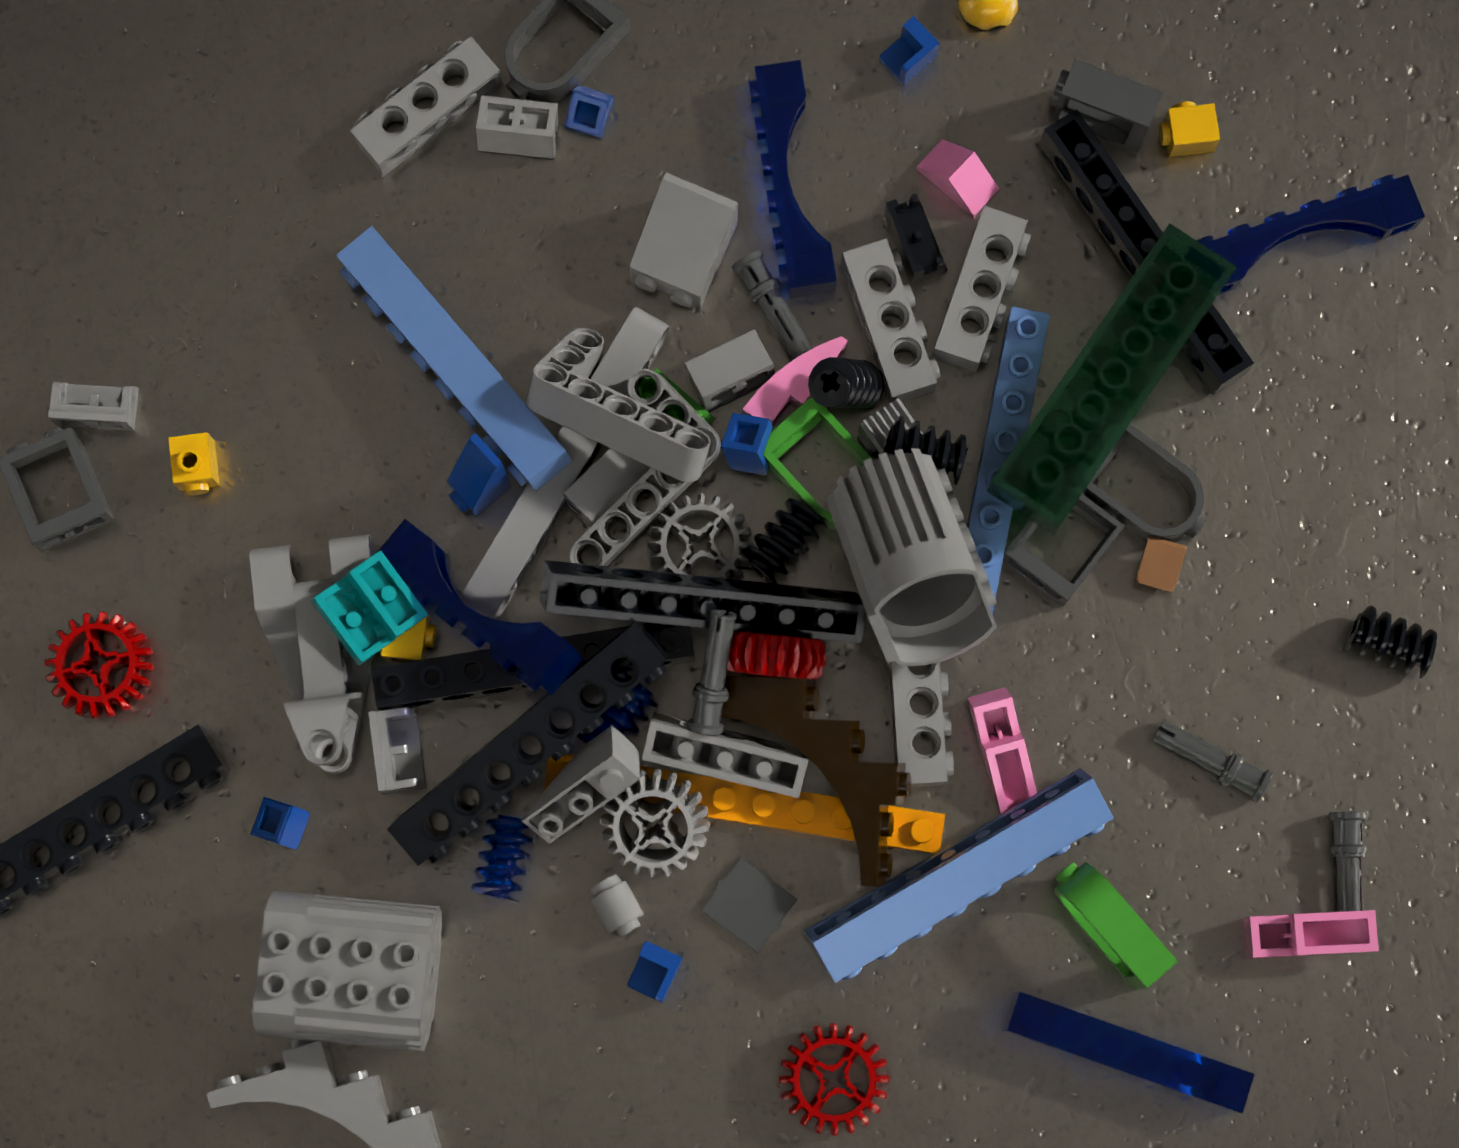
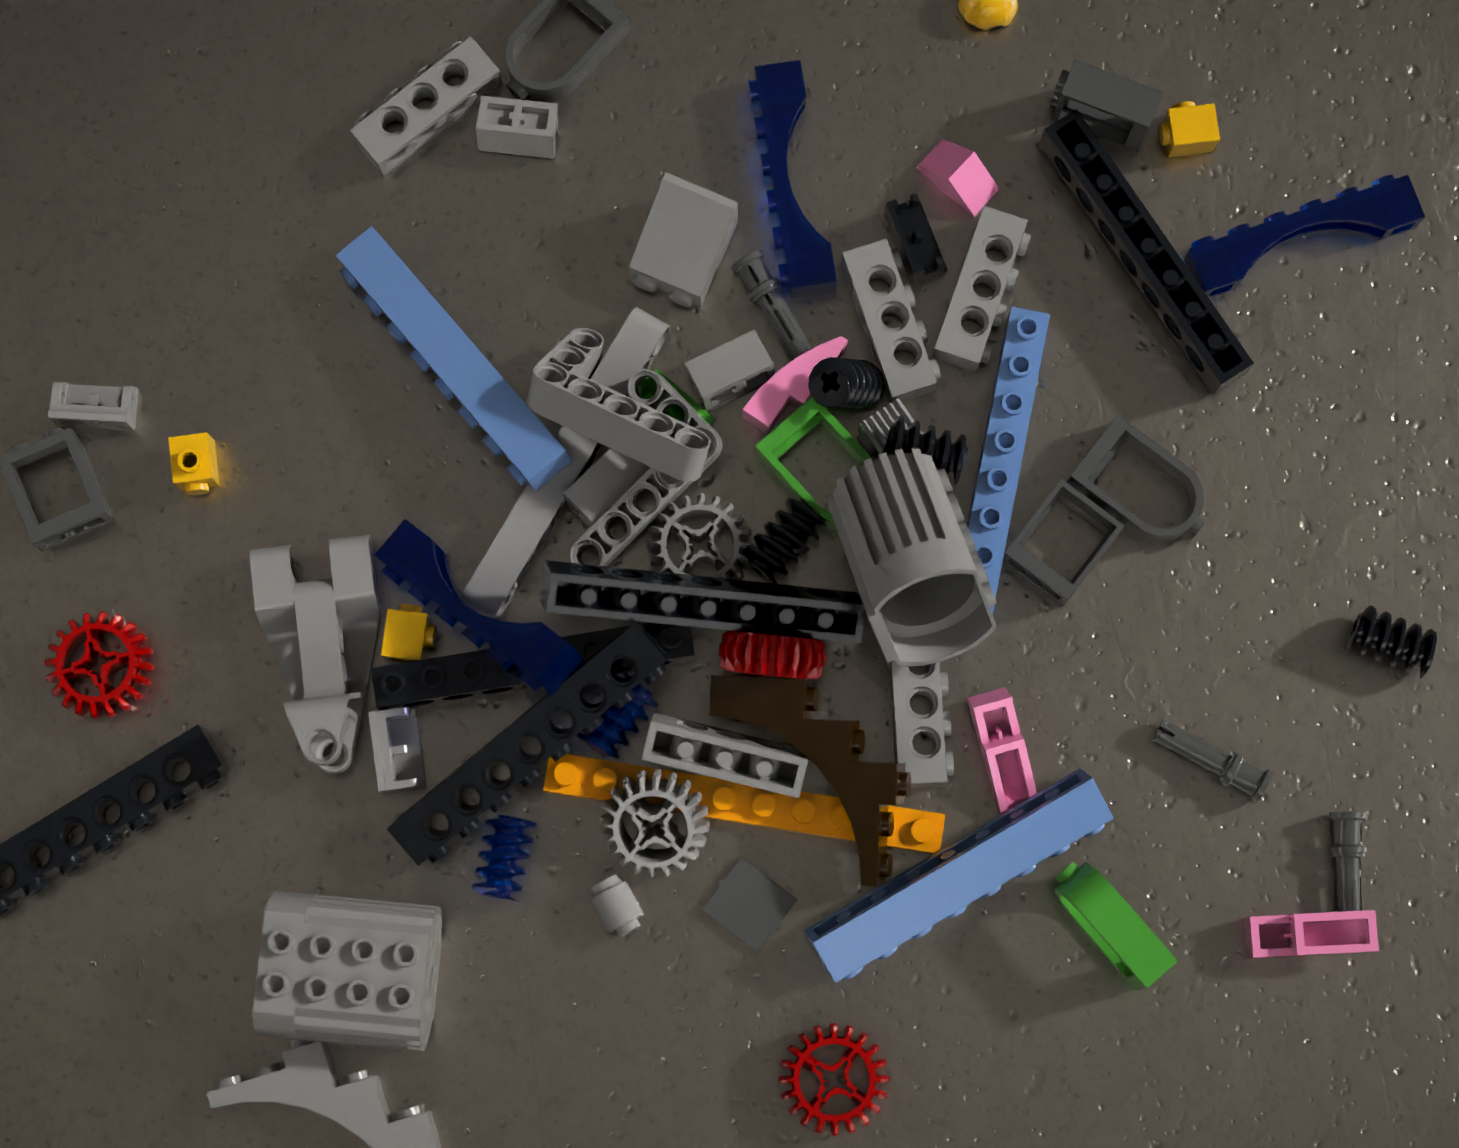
(280, 823): blue slope -> none
(369, 608): teal slope -> none
(477, 477): blue slope -> none
(585, 784): light grey slope -> none
(588, 110): blue slope -> none
(654, 971): blue panel -> none
(710, 691): dark grey pin -> none
(746, 443): blue panel -> none
(910, 51): blue panel -> none
(1111, 379): clear green brick -> none
(1128, 1052): clear blue arch -> none
(1160, 564): medium nougat slope -> none

